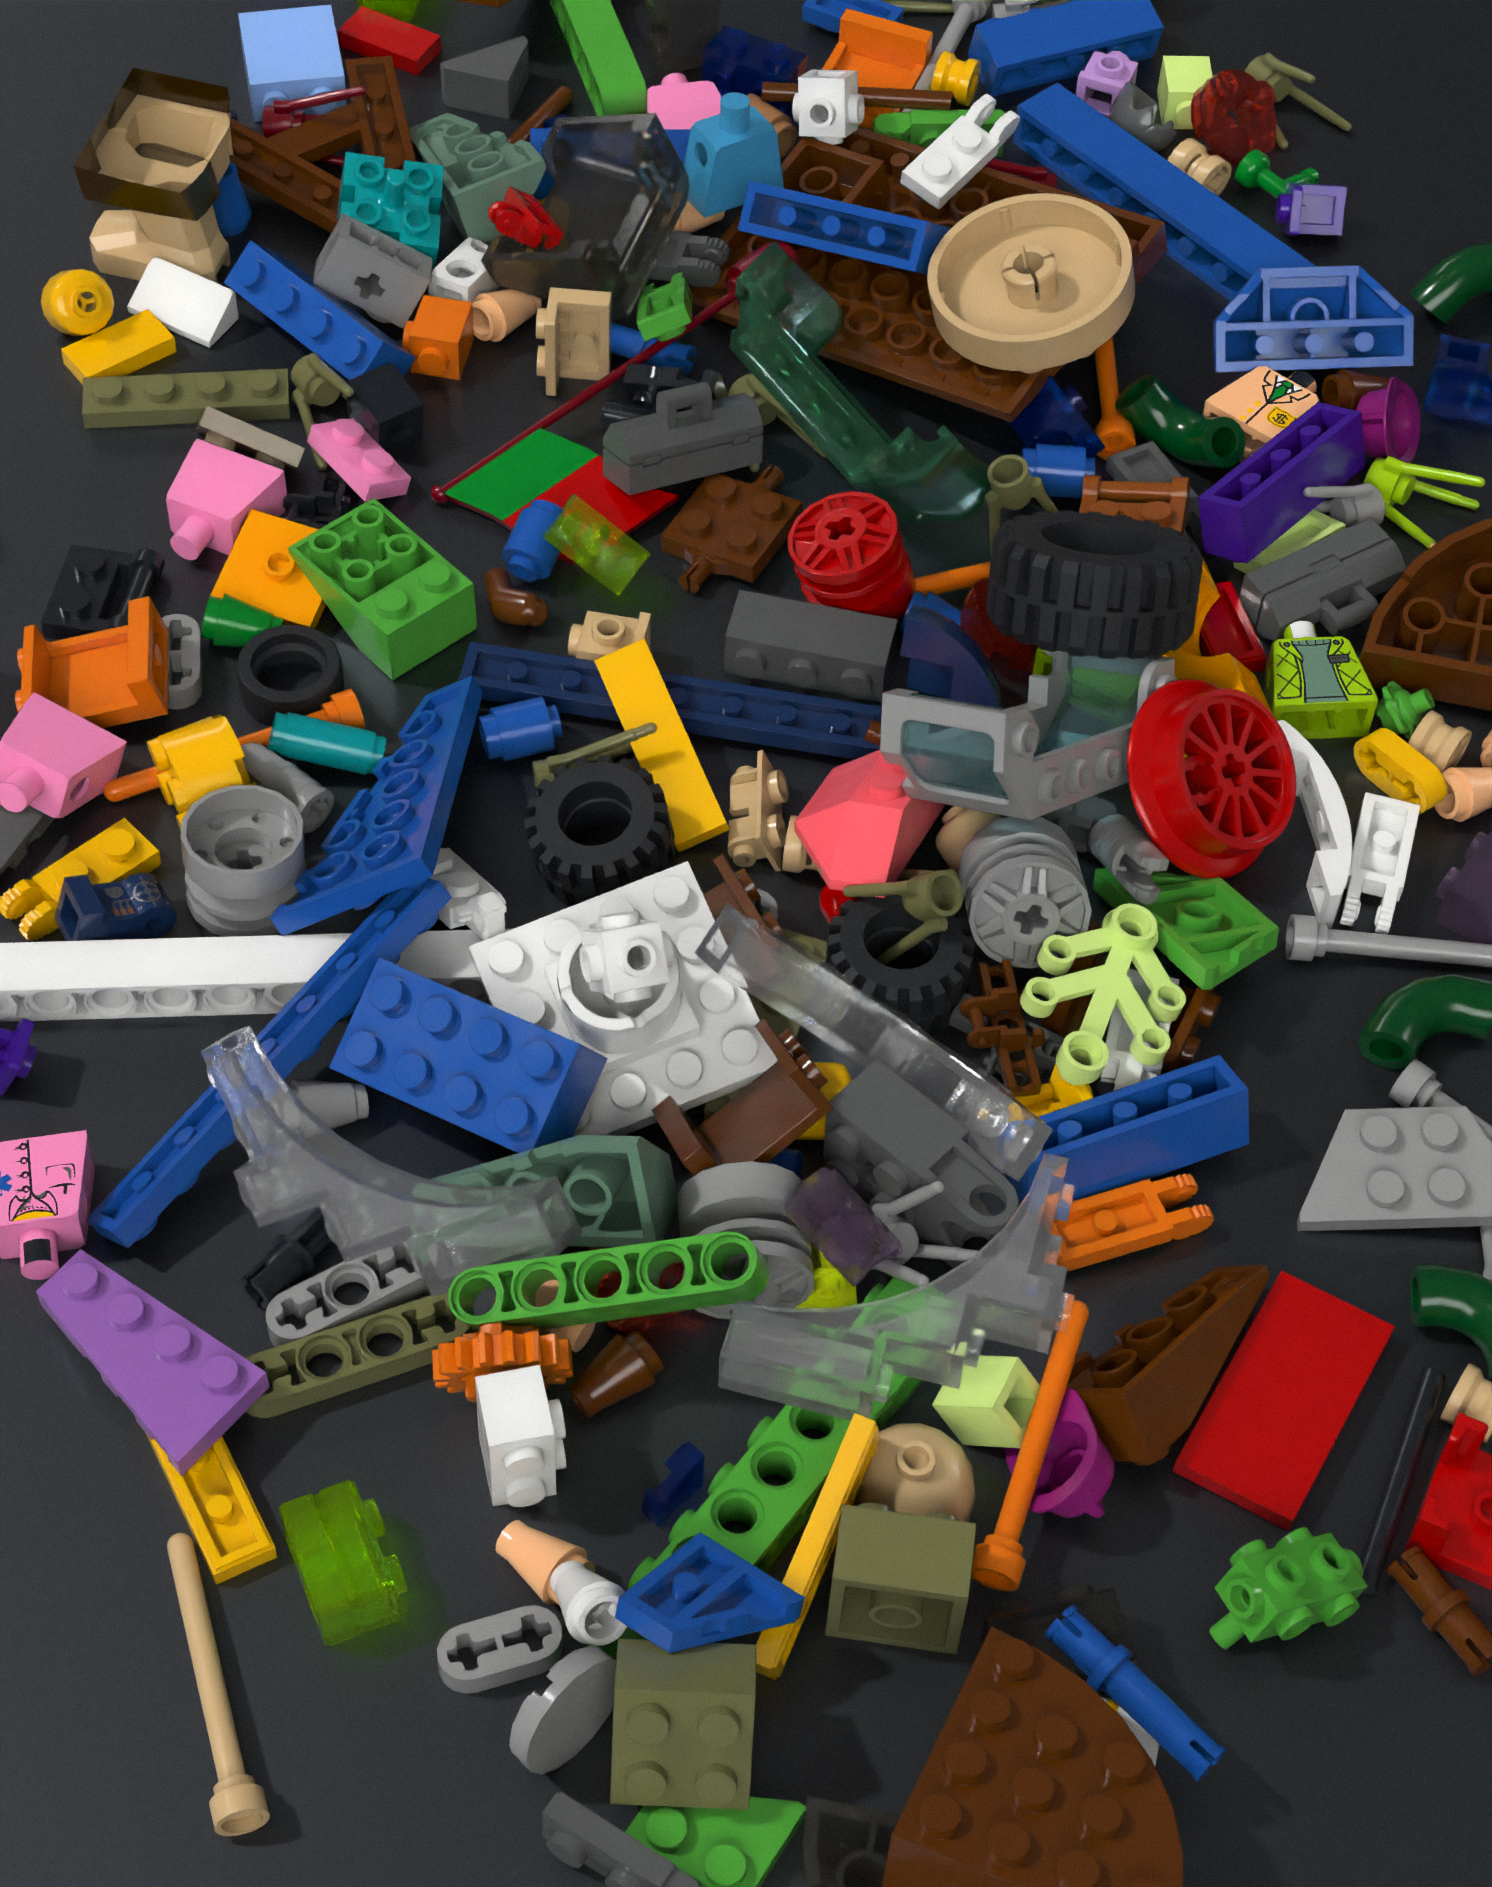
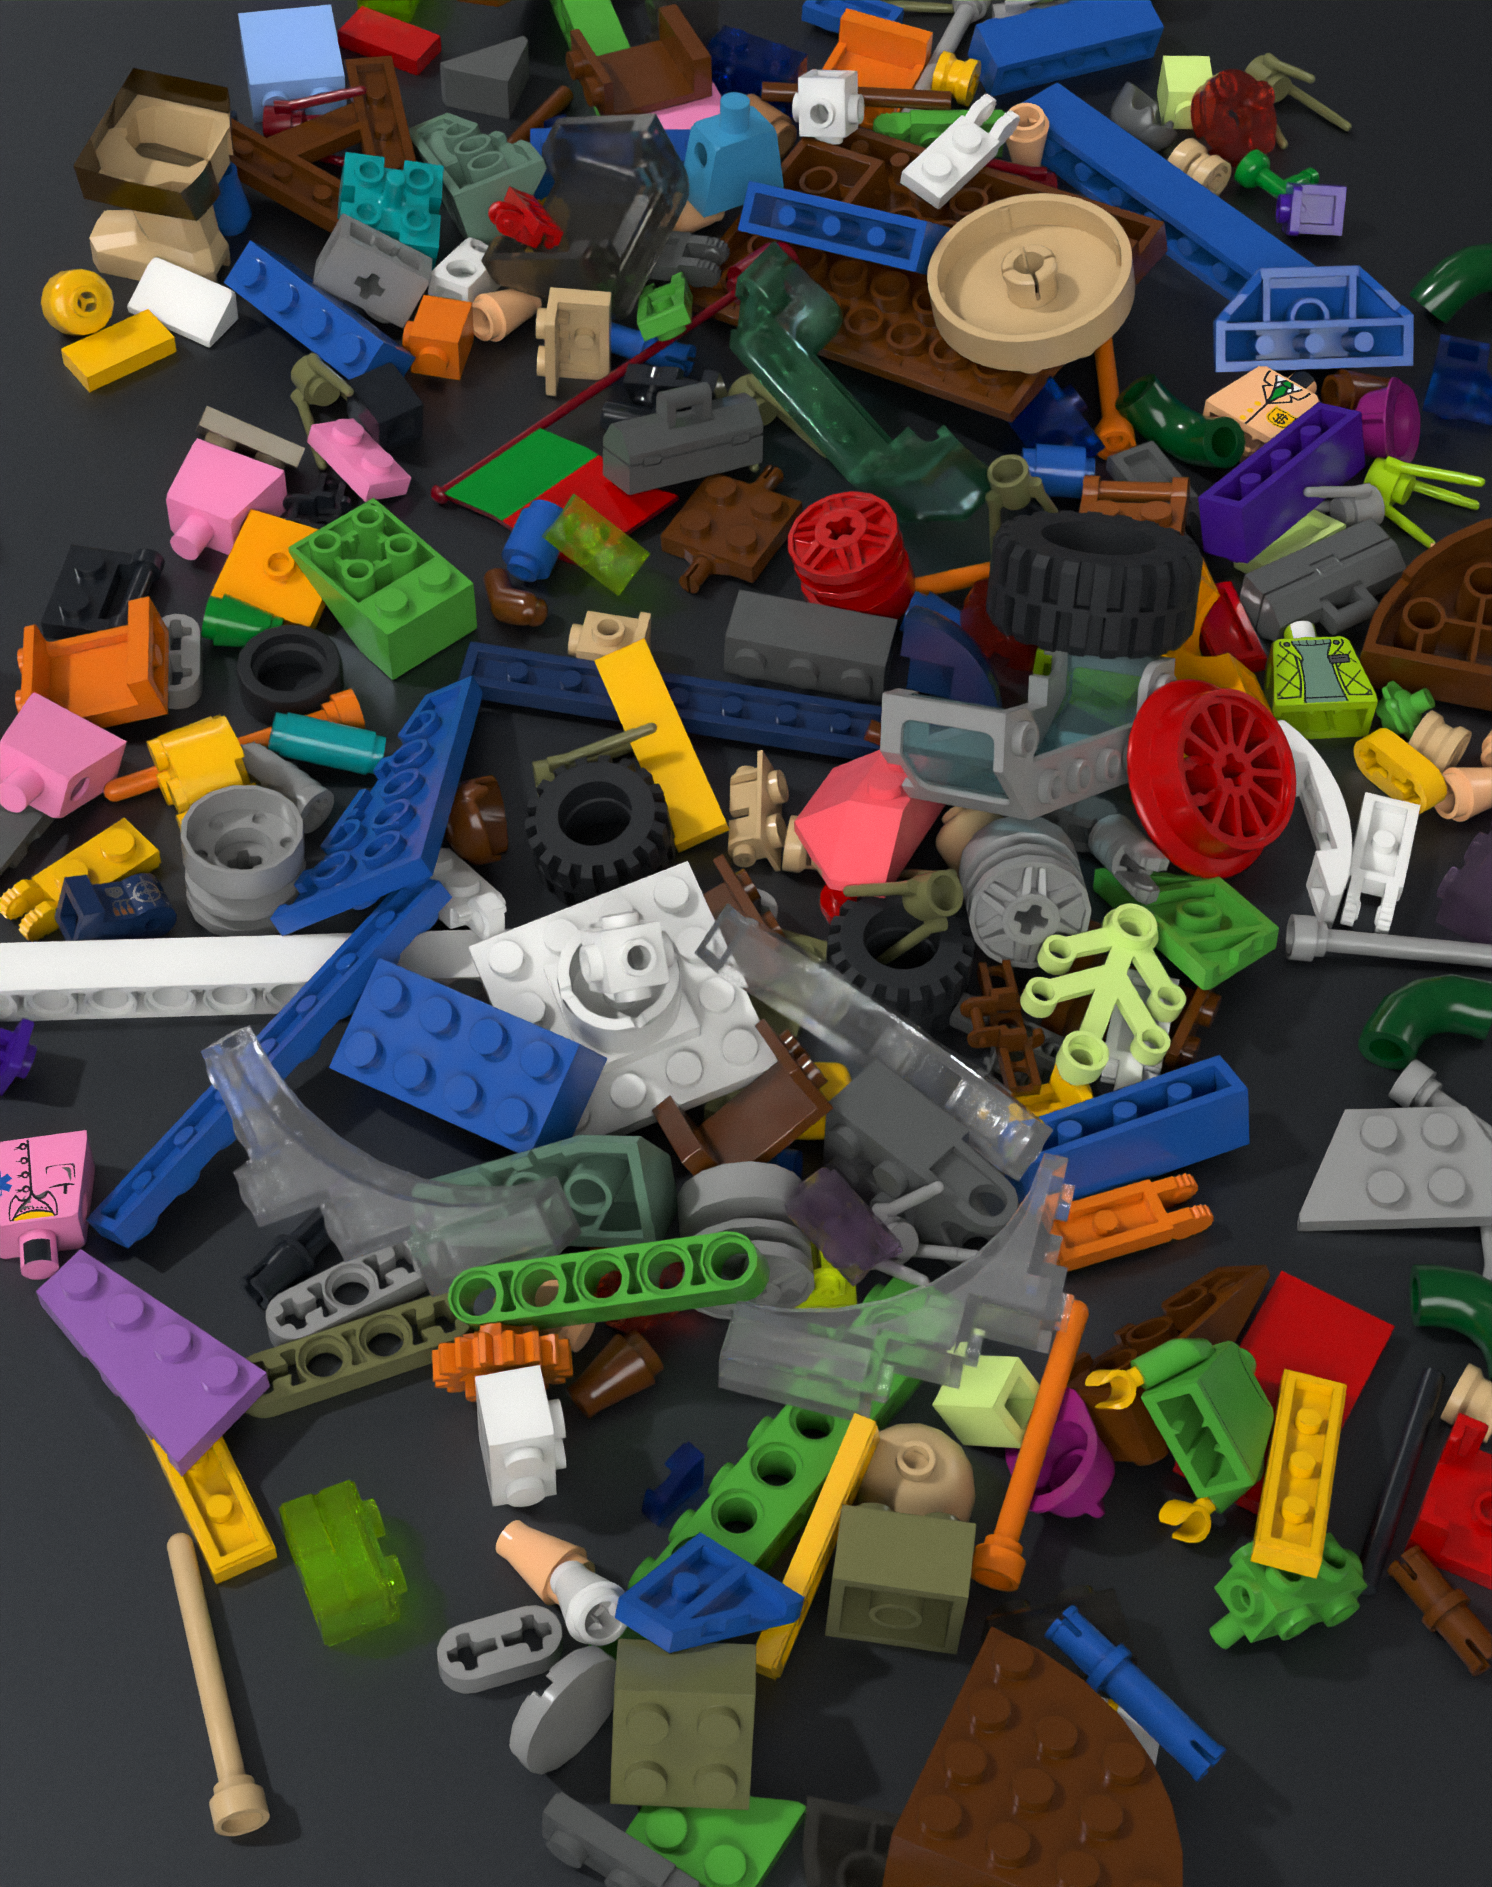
(184, 396): olive plate -> none
(333, 1101): light grey cone -> none
(478, 821): none -> reddish brown hair
(519, 729): blue brick -> none
(645, 75): none -> reddish brown panel
(1030, 136): none -> light nougat cone
(1105, 74): lavender brick -> none
(1208, 1416): none -> bright green torso
(1299, 1474): none -> yellow tile

